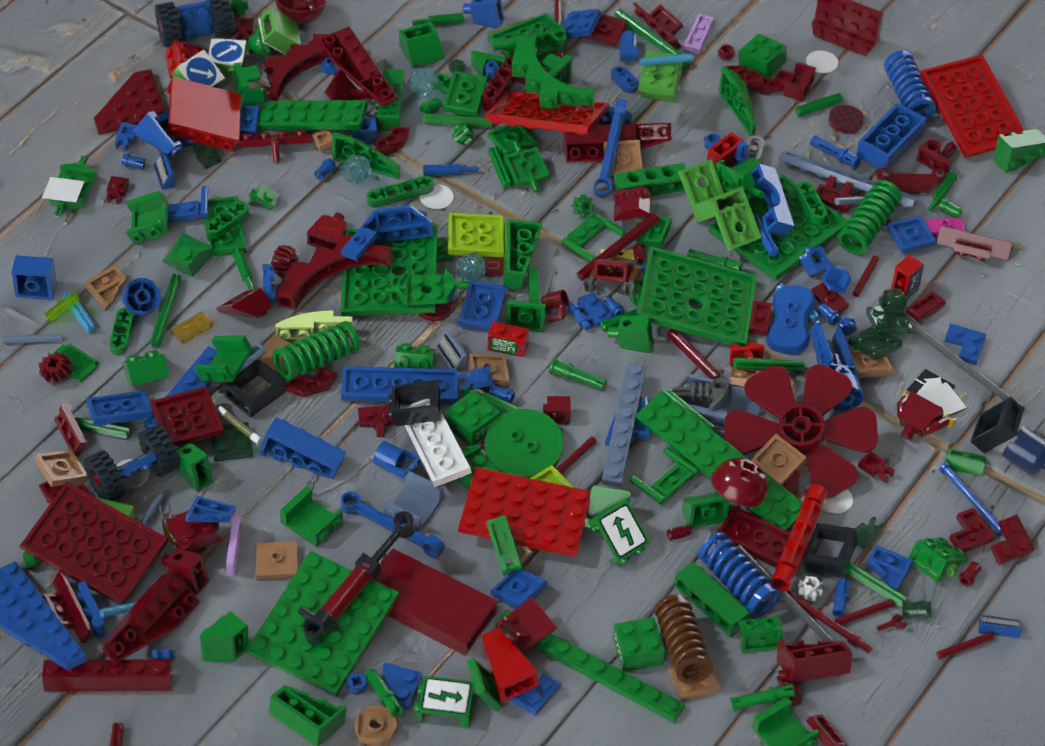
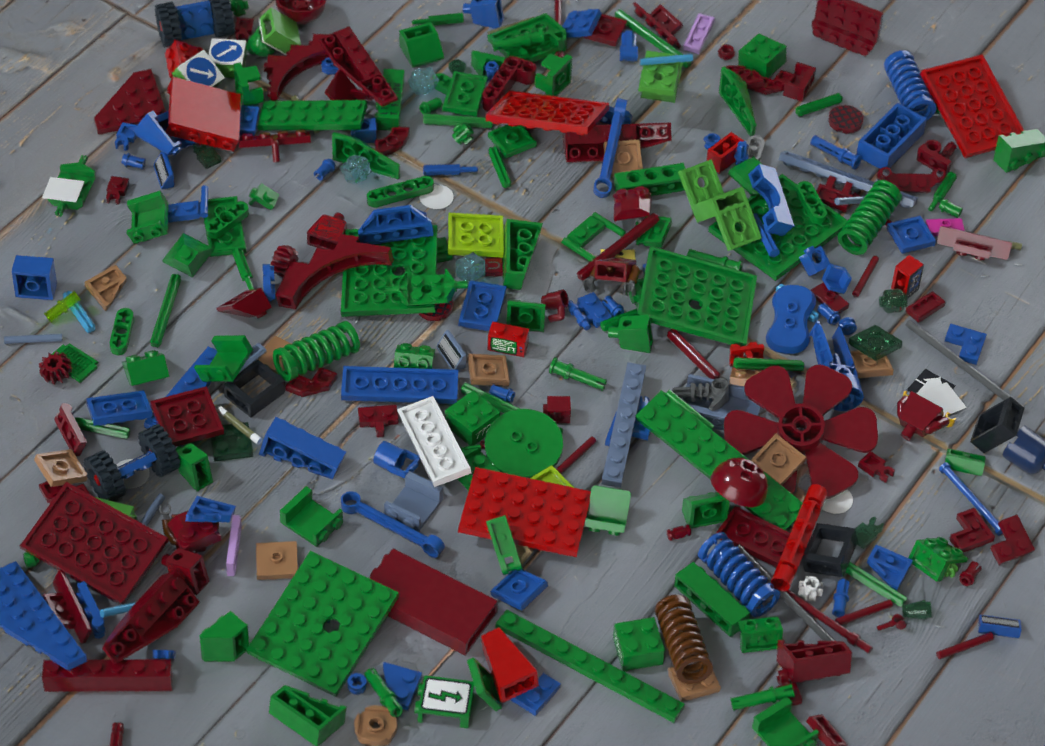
(141, 296): blue cylinder -> none
(191, 327): clear yellow plate -> none
(306, 324): yellowish green slope -> none
(322, 139): nougat plate -> none
(359, 243): blue plate -> none
(365, 570): black piece -> none
(414, 392): black window -> none
(478, 378): blue plate -> none
(526, 167): green plate -> none
(527, 625): dark red plate -> none
(533, 285): green beam -> none
(537, 80): green arch -> none
(582, 205): green gear -> none
(621, 531): panel -> none
(624, 79): blue plate -> none
(639, 254): dark red piece -> none
(669, 482): green plate -> none
(732, 179): green plate -> none
(760, 317): dark red plate -> none
(822, 61): white sticker -> none
(888, 320): clear green plate -> none

